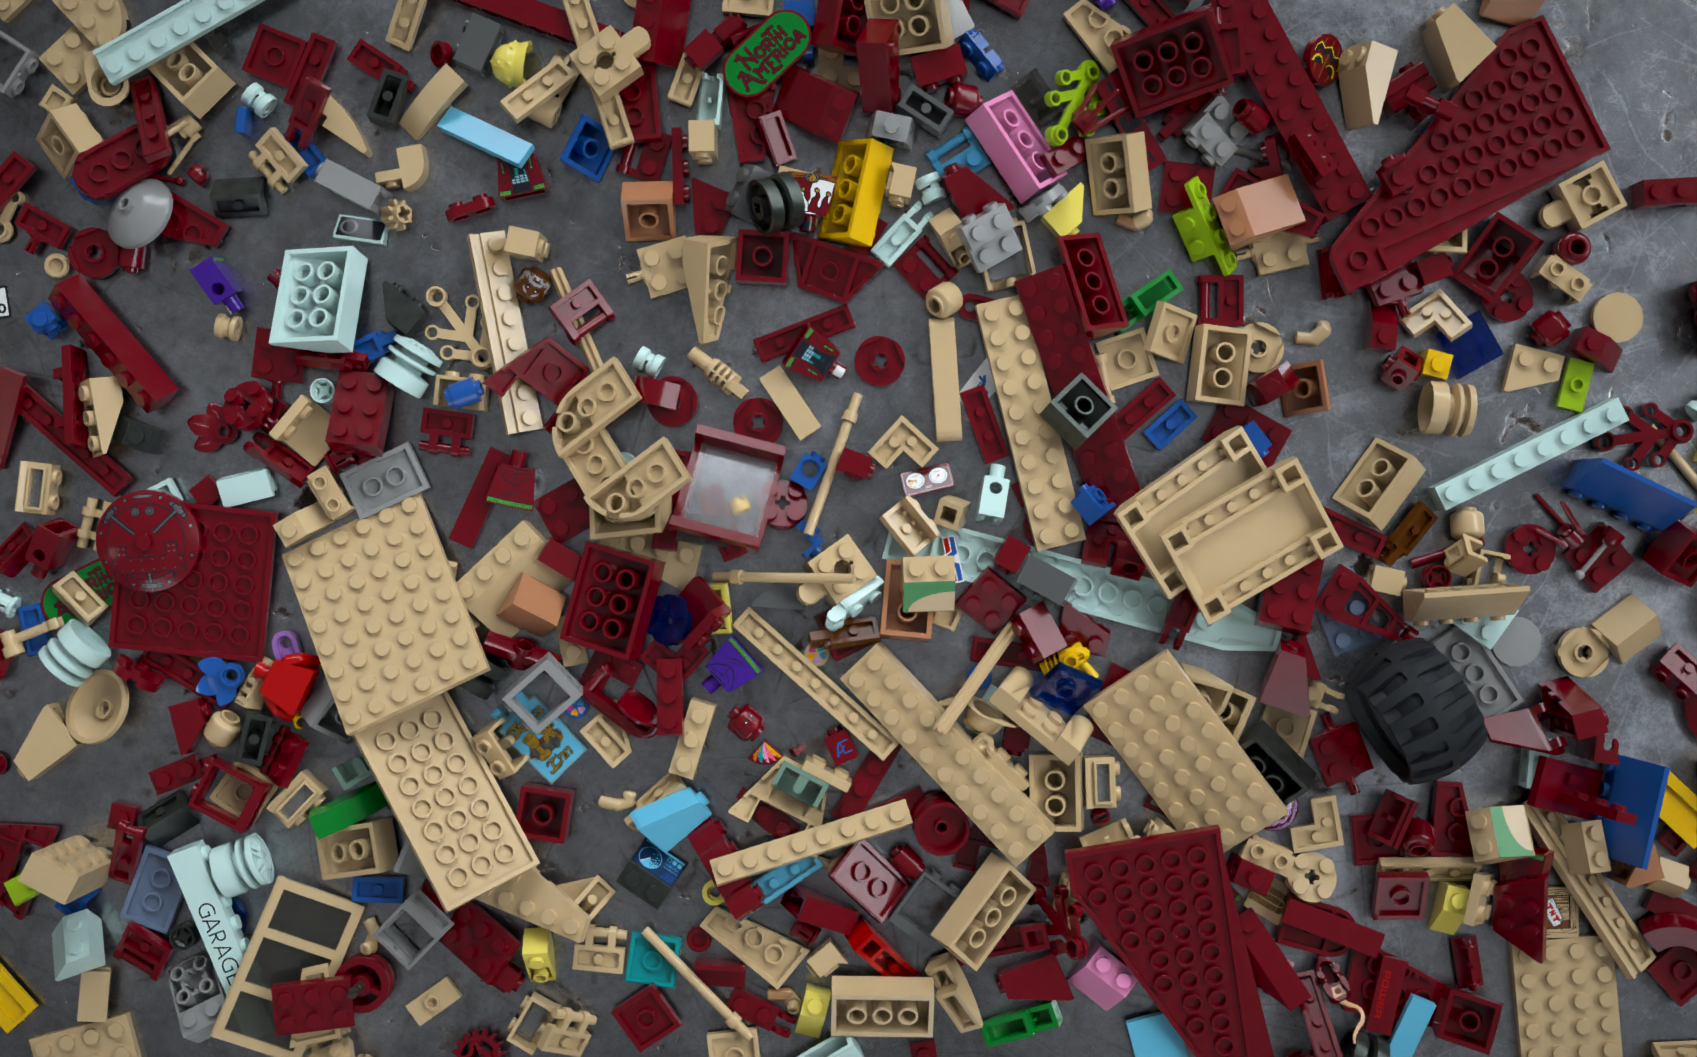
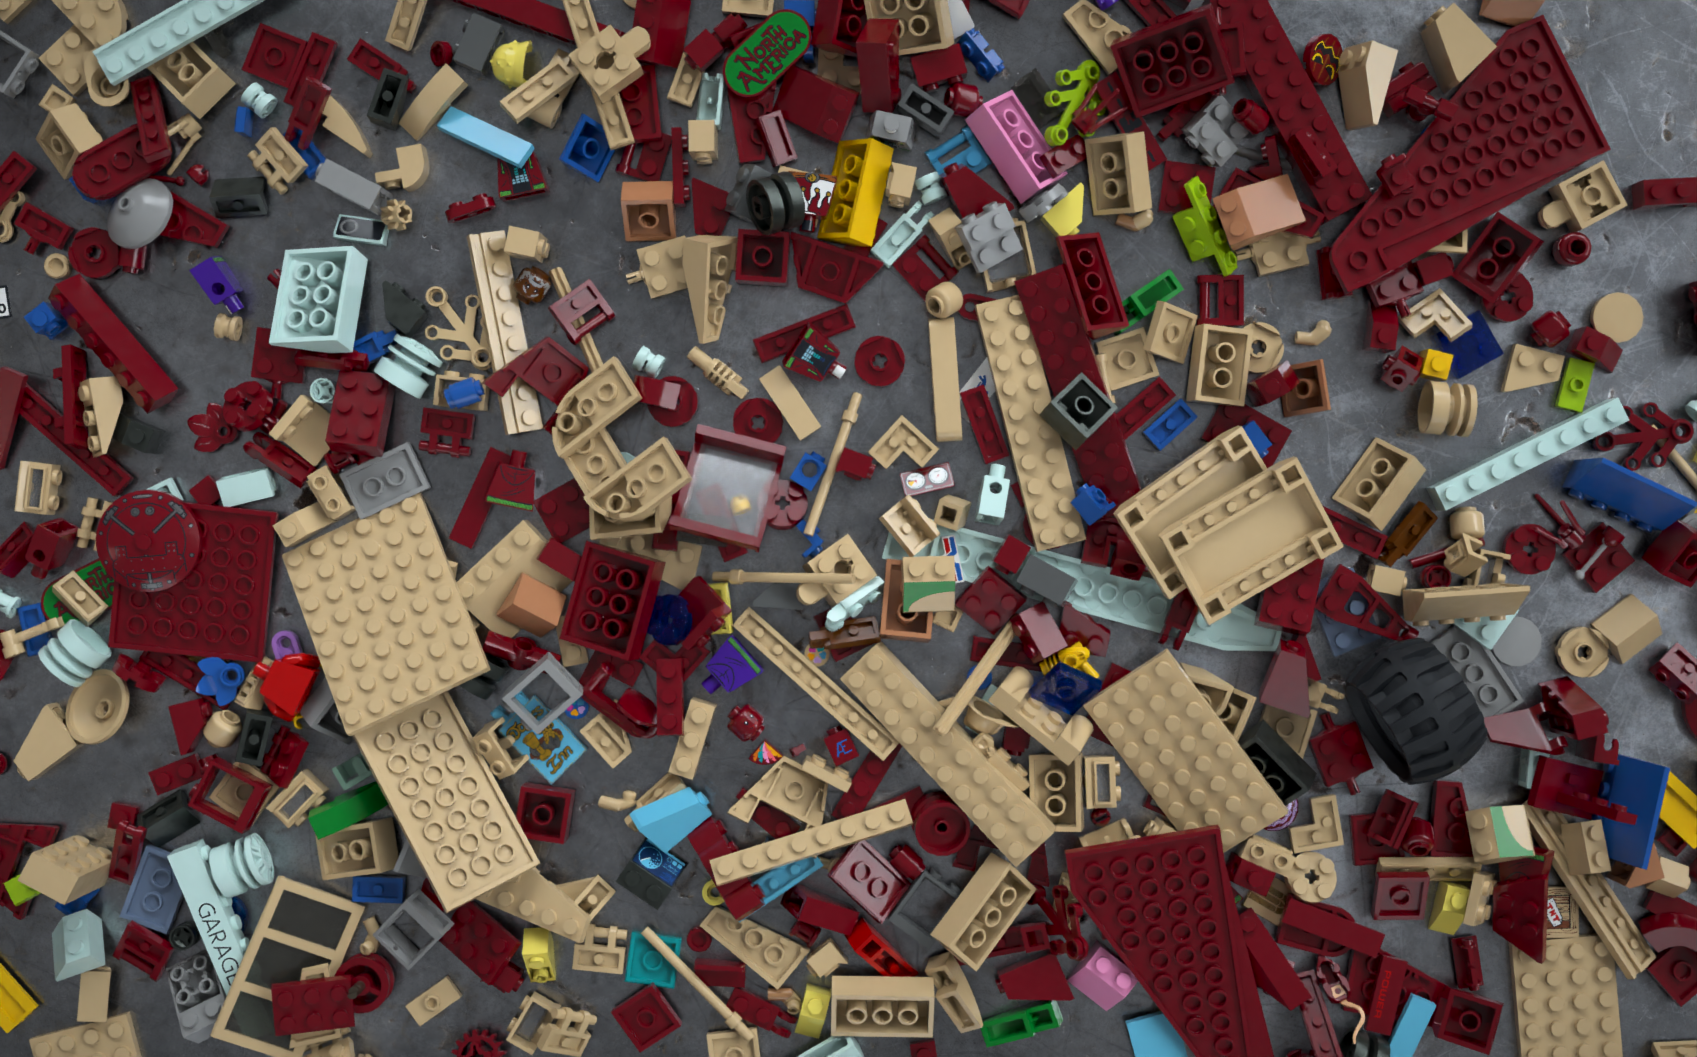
(800, 784): sand green window -> none
(1562, 276): tan window -> none

